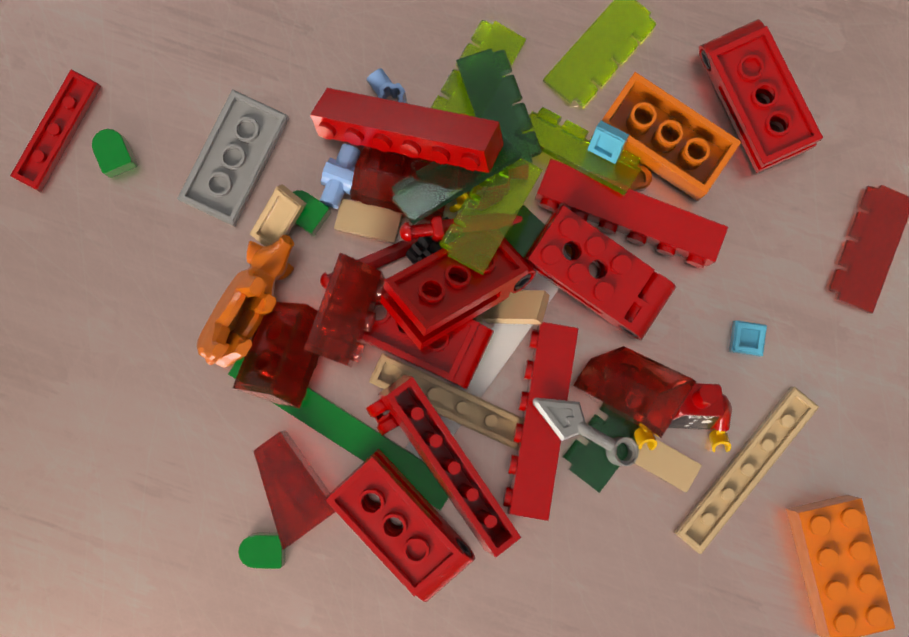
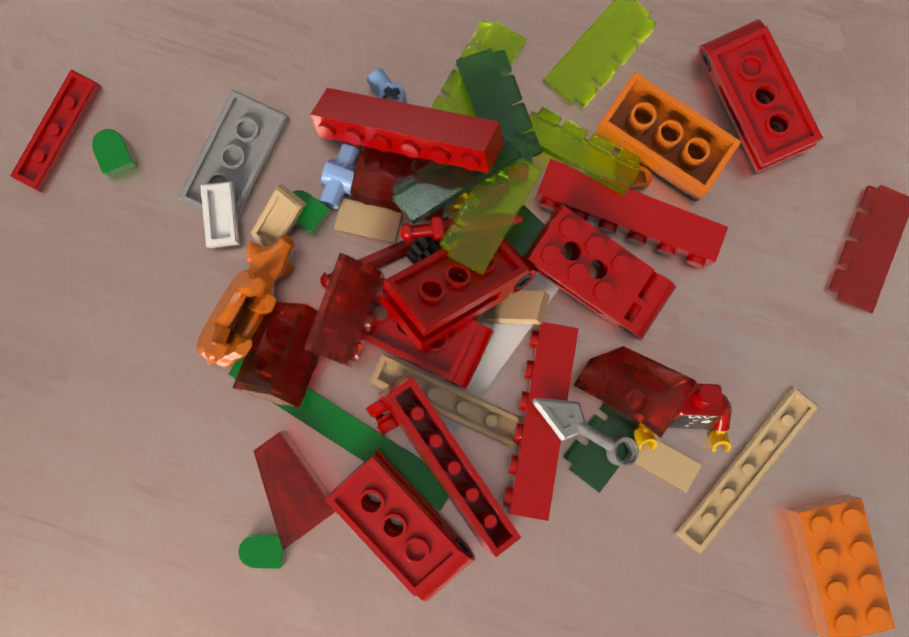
(220, 214): none -> white tile
(608, 142): medium azure tile -> none
(748, 338): medium azure tile -> none

